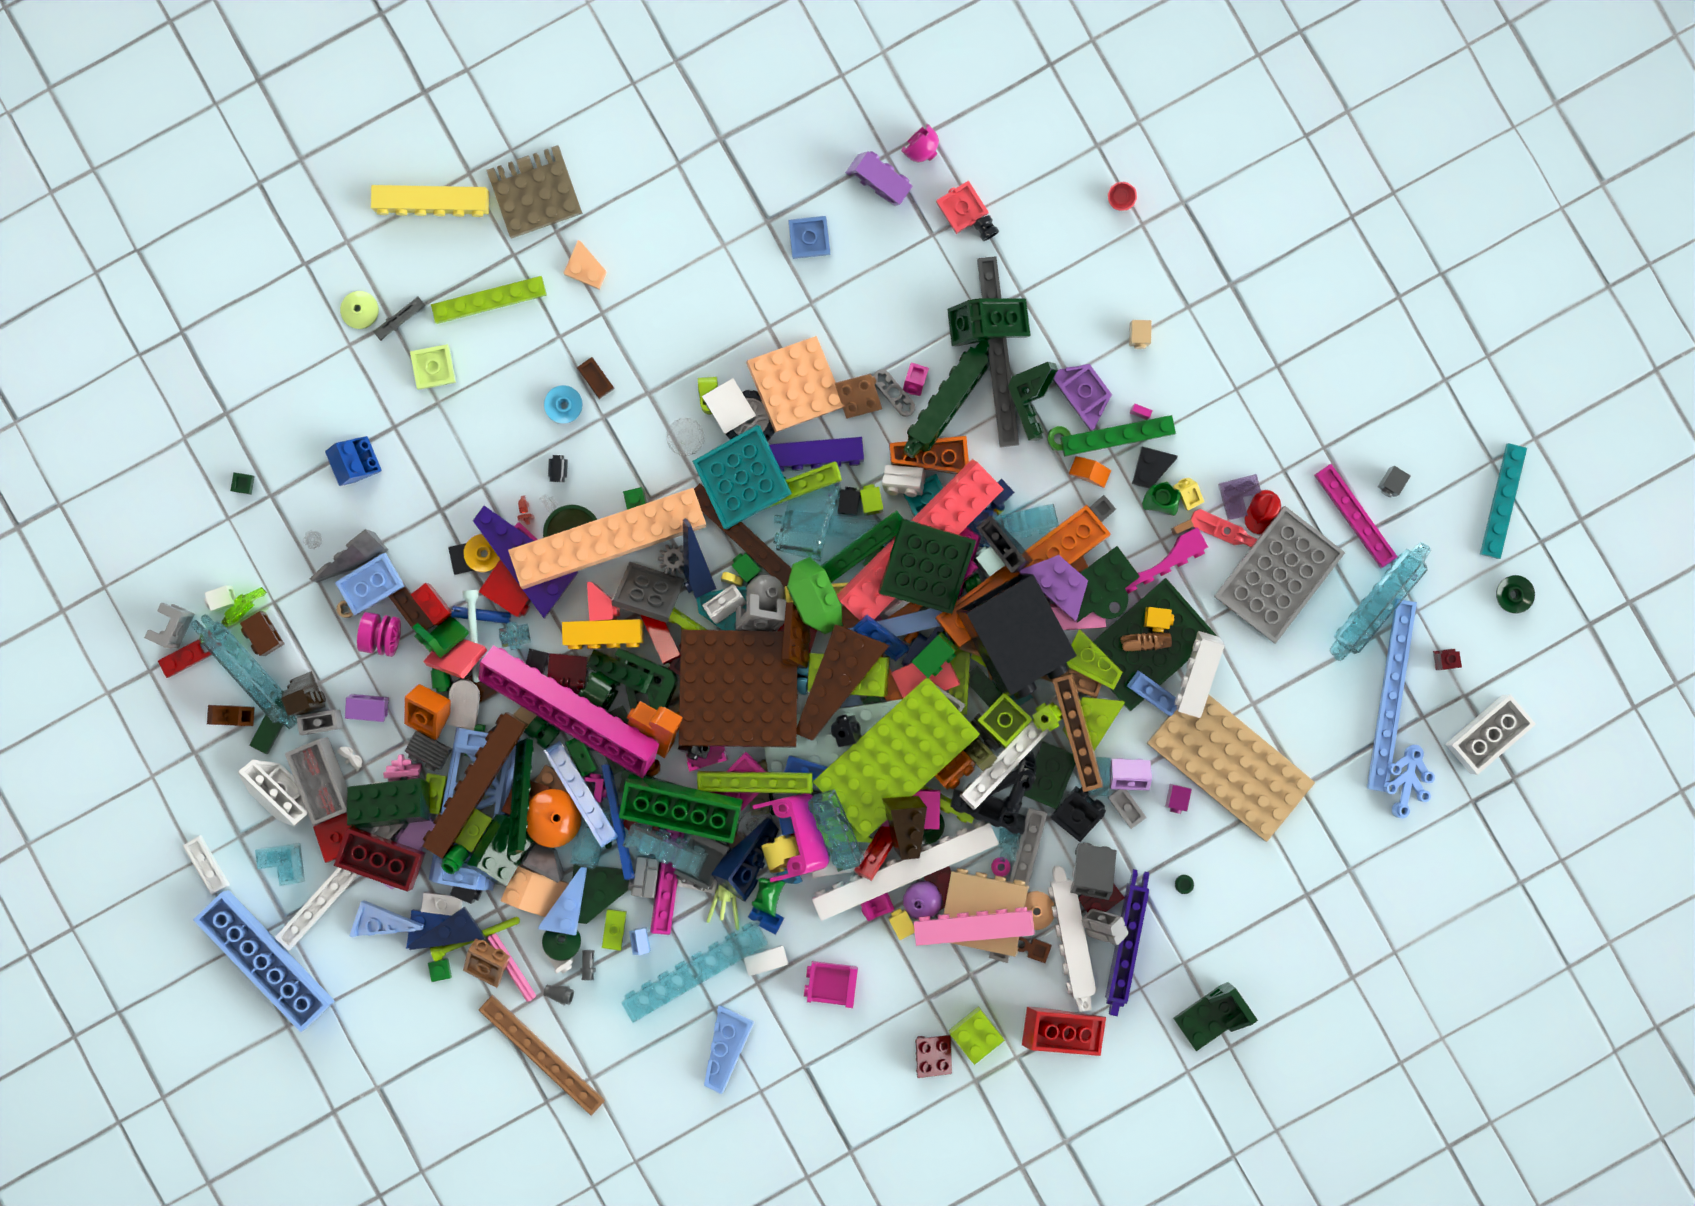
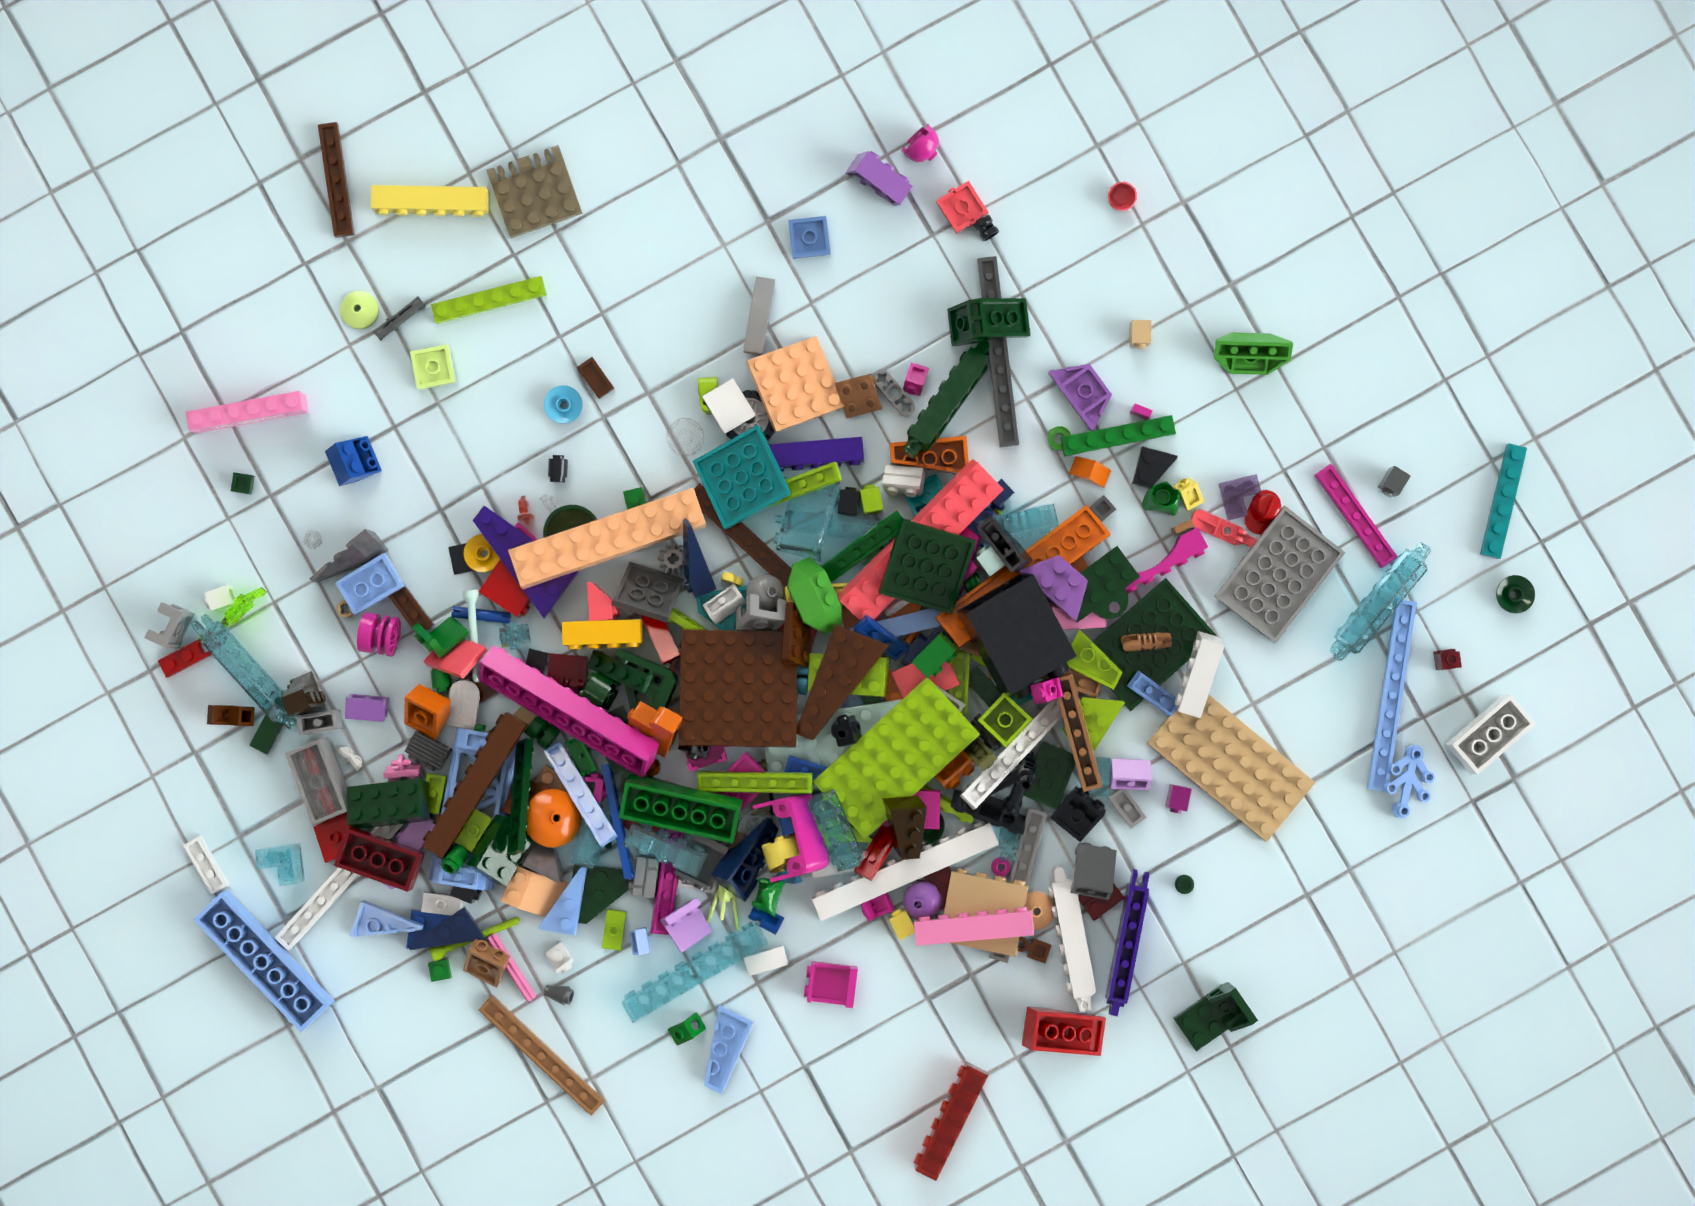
(247, 412): none -> bright pink brick
(261, 634): reddish brown brick -> none
(274, 790): white wedge -> none
(336, 179): none -> reddish brown plate
(431, 604): red brick -> none
(561, 950): dark green dish -> none
(584, 267): light nougat wing -> none
(588, 965): dark grey pin -> none
(684, 1032): none -> green bracket
(686, 925): none -> lavender bracket
(745, 567): green brick -> none
(759, 316): none -> light grey slope
(933, 1056): hinge -> none
(950, 1121): none -> clear red brick
(976, 1035): lime brick -> none
(1037, 381): dark green bracket -> none
(1046, 690): none -> dark pink brick
(1052, 712): lime brick -> none
(1105, 926): light grey brick -> none
(1158, 619): yellow brick -> none
(1252, 352): none -> bright green wedge

